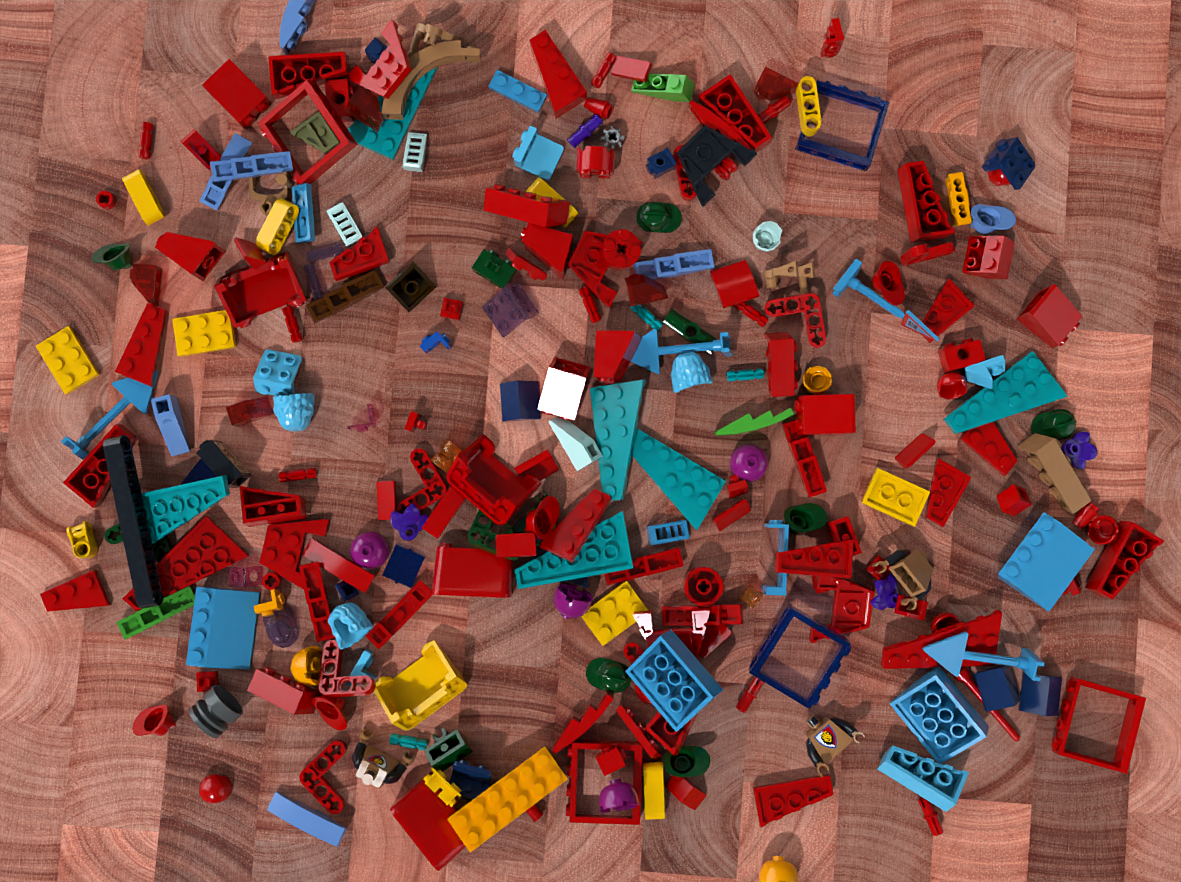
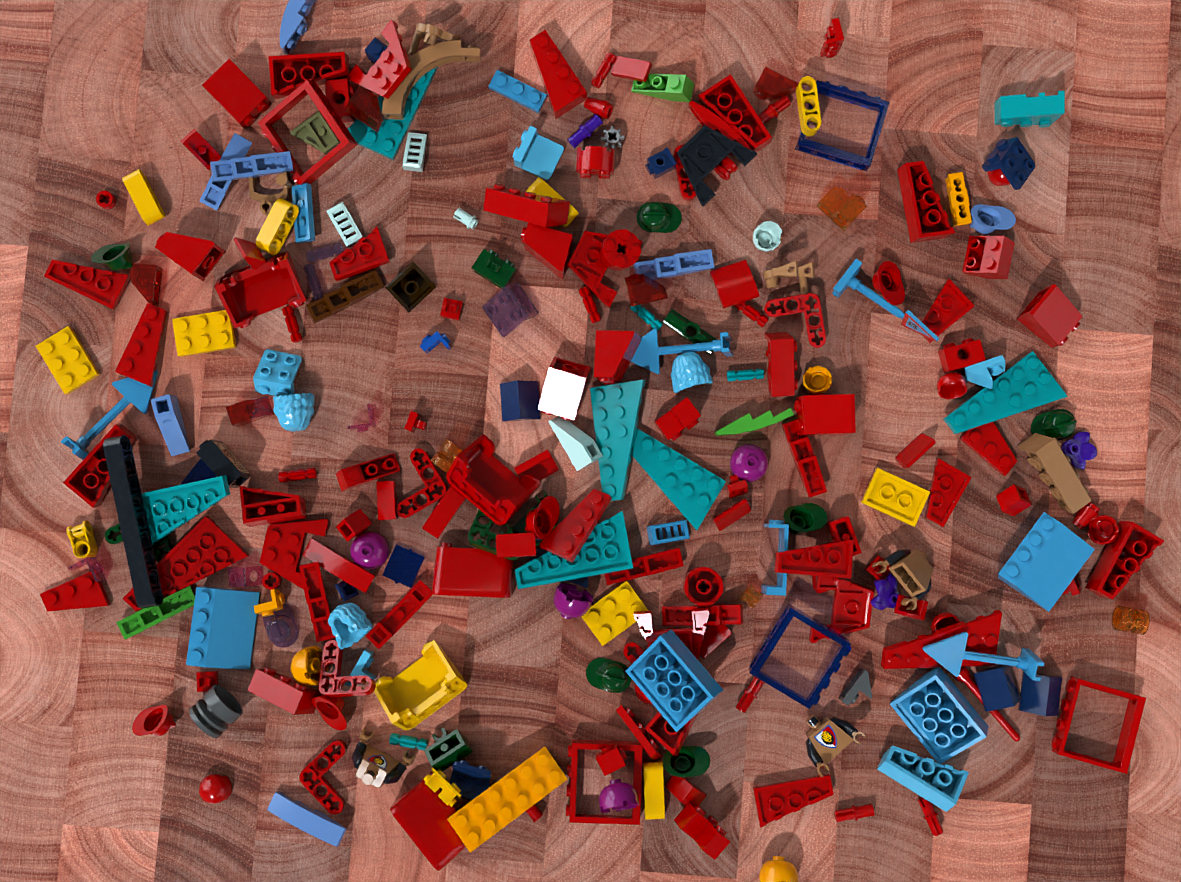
(94, 566): none -> clear pink bracket
(97, 284): none -> red wing
(145, 140): red axle -> none
(353, 525): none -> red brick
(367, 472): none -> red slope
(408, 520): dark purple plate -> none
(467, 219): none -> light aqua pin
(520, 262): red wing -> none
(577, 727): red slope -> none
(677, 419): none -> red brick
(702, 829): none -> red brick
(840, 207): none -> clear orange brick
(854, 813): none -> red axle
(858, 683): none -> dark grey slope
(923, 253): red beam -> none
(1029, 110): none -> teal wedge
(1130, 620): none -> clear orange wheel

